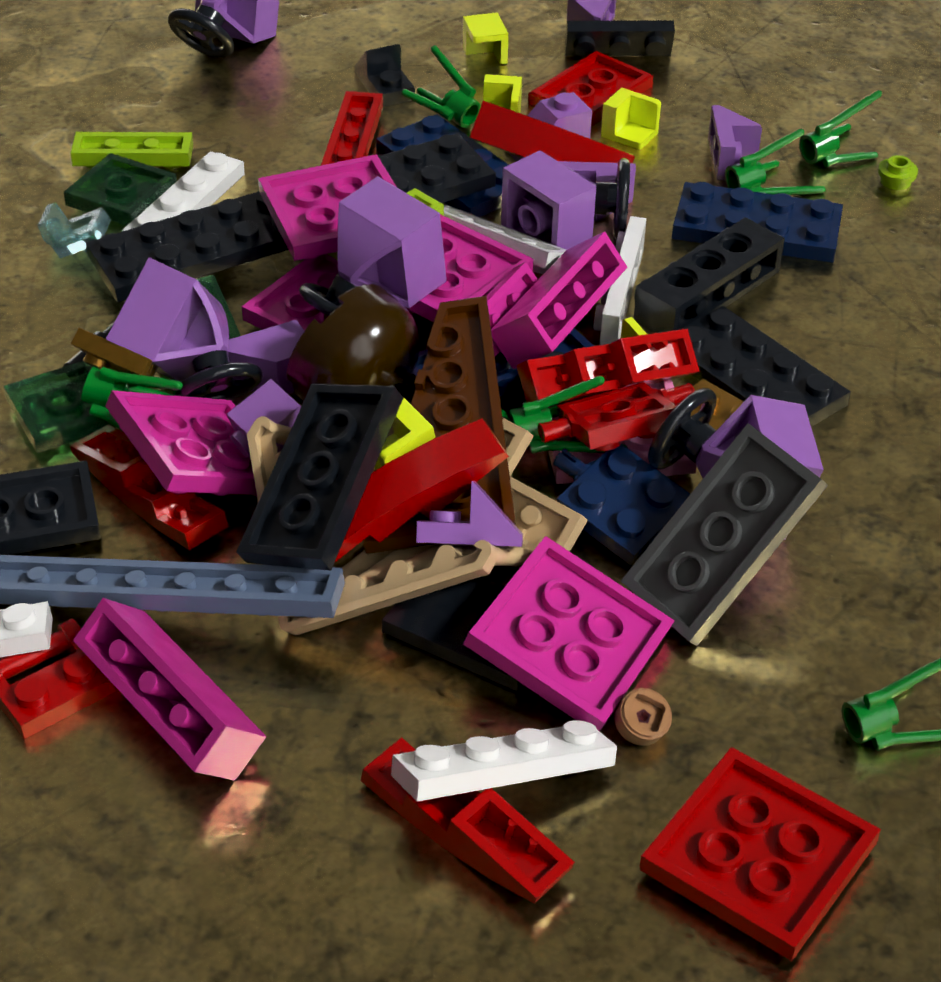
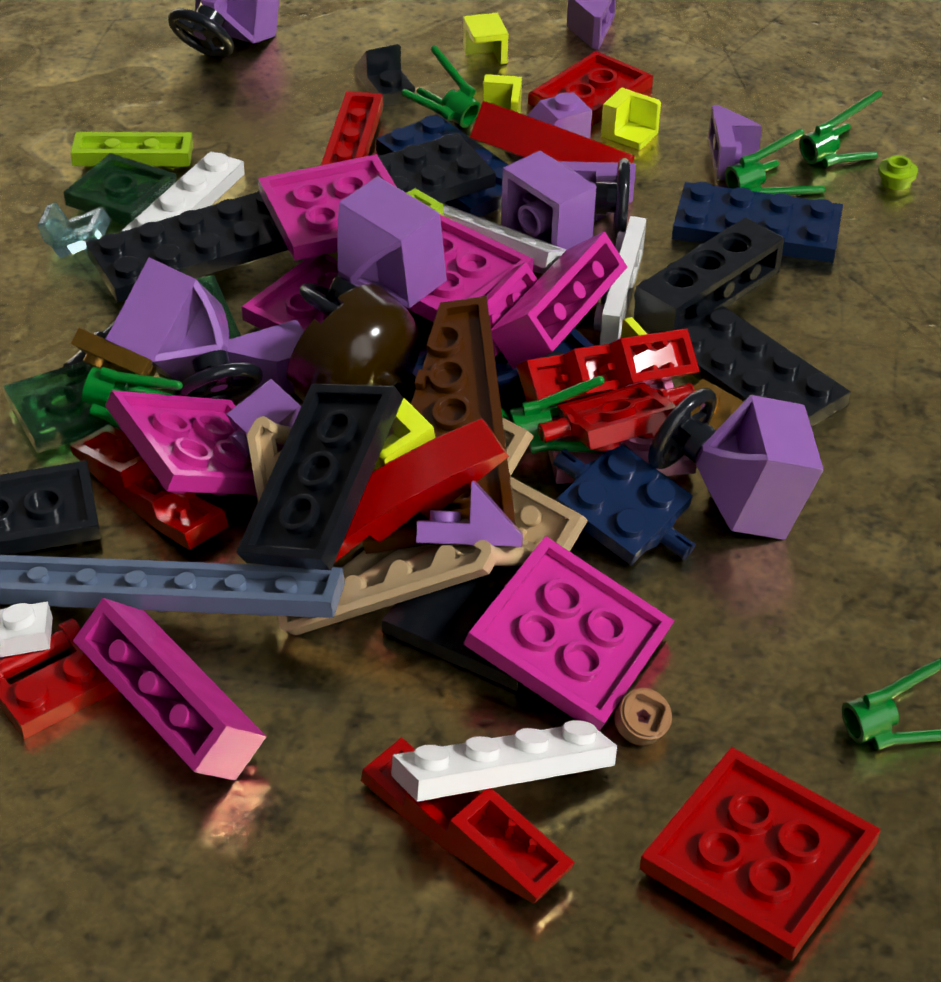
(620, 37): black plate -> none
(724, 533): dark grey plate -> none

